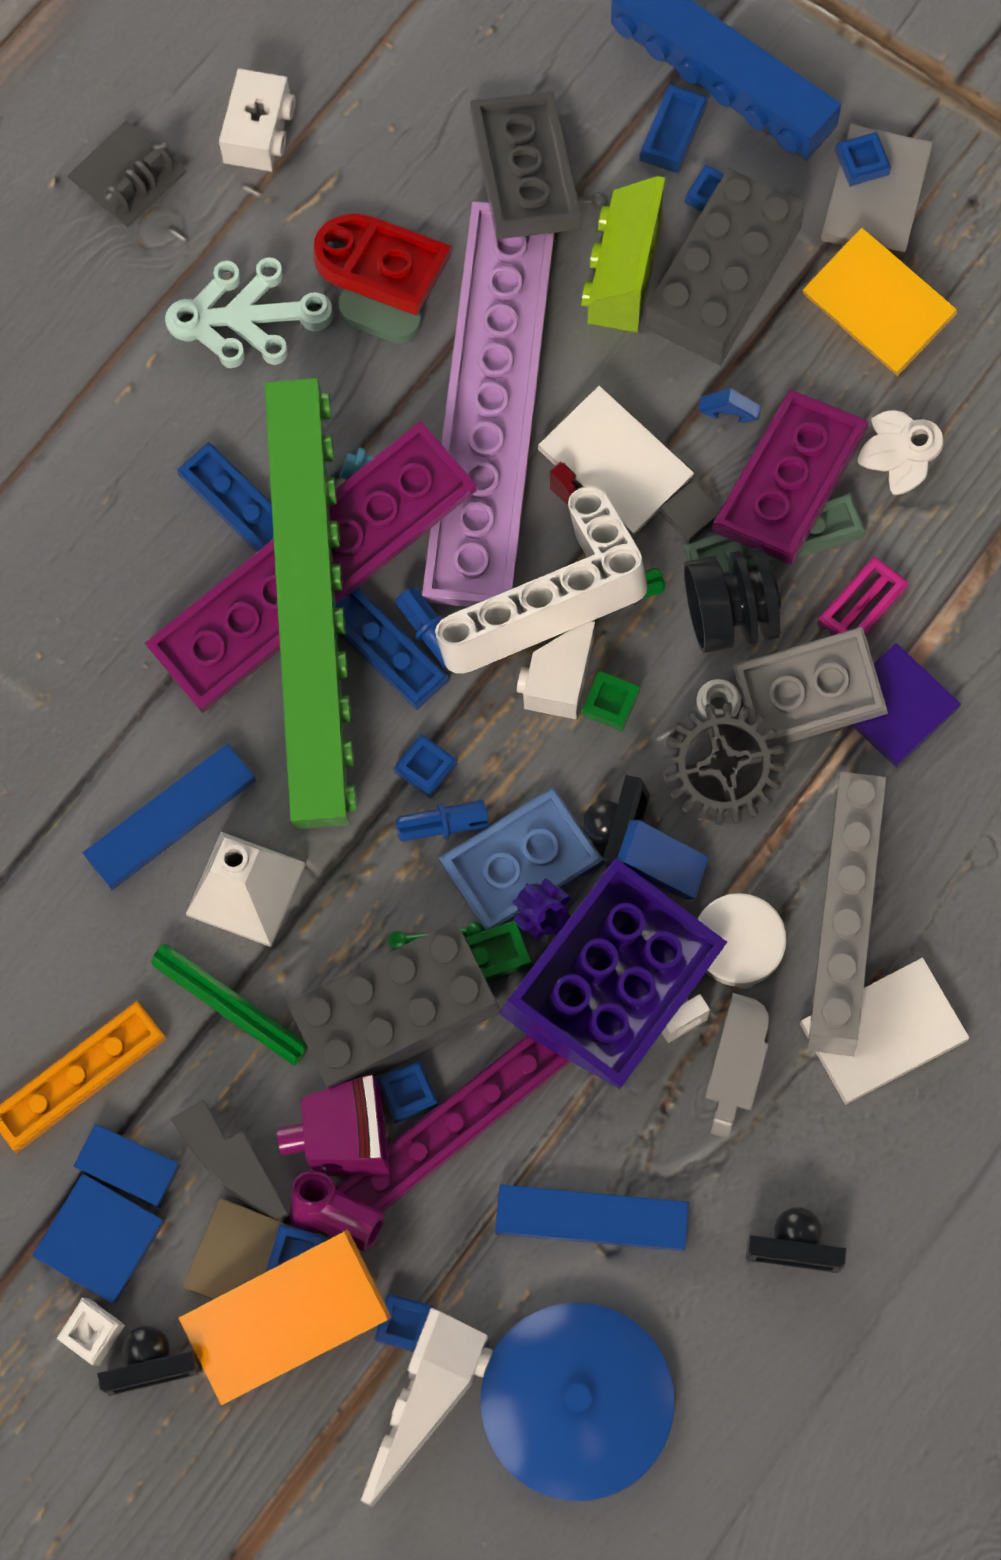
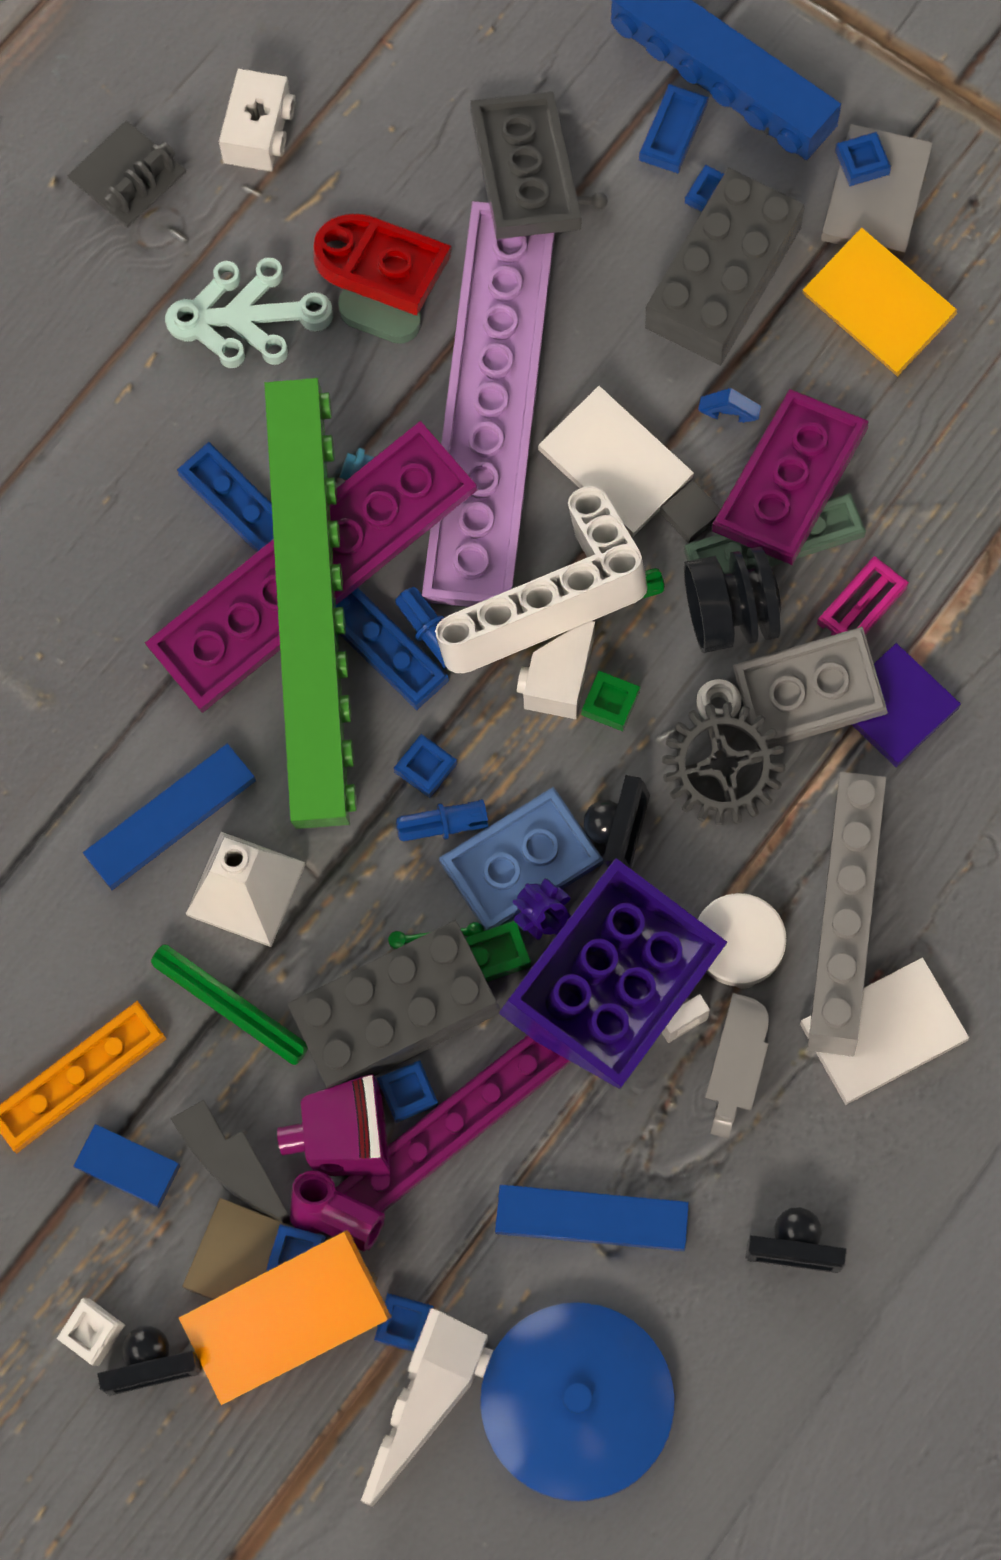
(98, 1239): blue tile -> none
(561, 481): dark red tile -> none
(625, 255): lime slope -> none
(662, 859): blue tile -> none
(895, 452): white plate -> none

